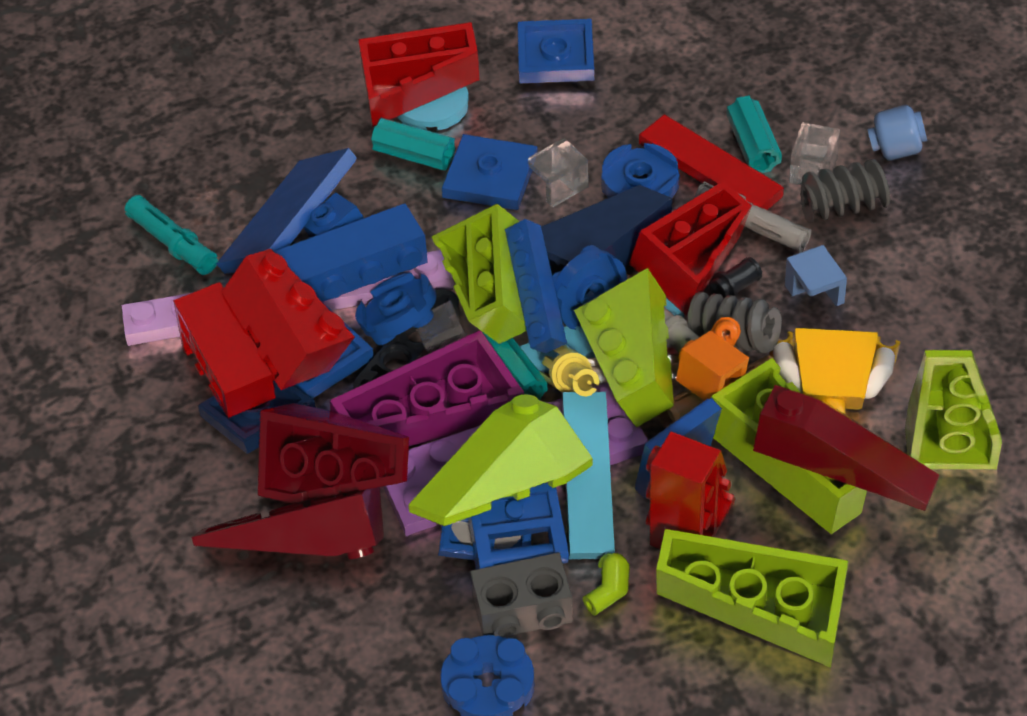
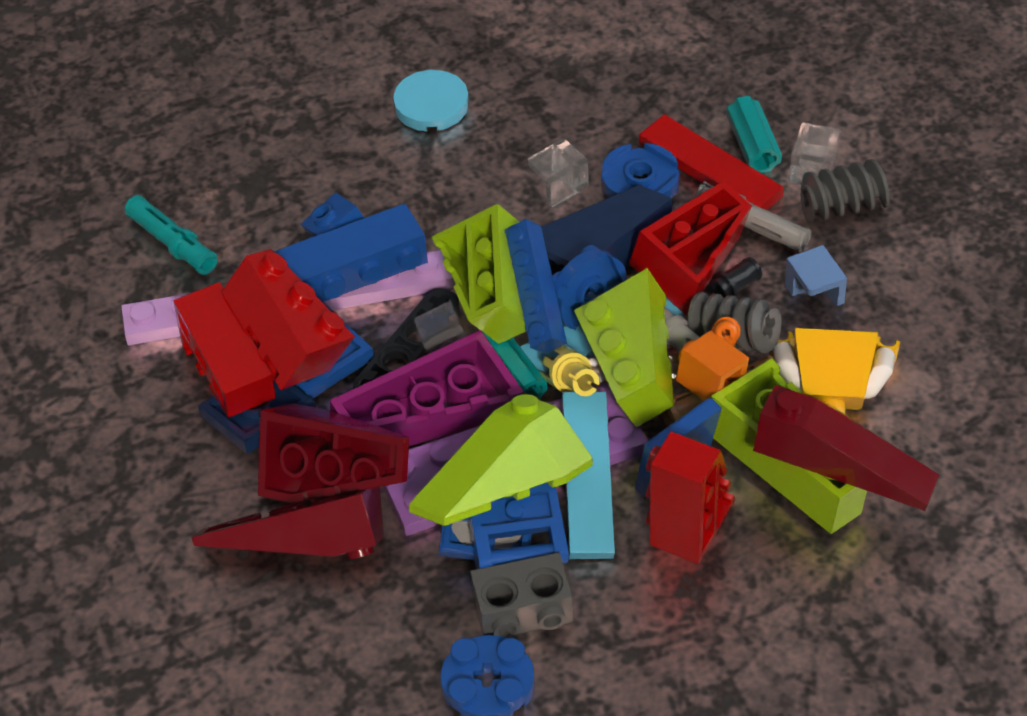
(289, 207): blue tile -> none
(396, 307): blue plate -> none
(413, 144): teal axle -> none
(417, 67): red wedge -> none
(489, 172): blue plate -> none
(555, 51): blue plate -> none
(614, 583): lime arm -> none
(757, 588): lime wedge -> none
(898, 132): medium blue head -> none
(951, 414): lime wedge -> none

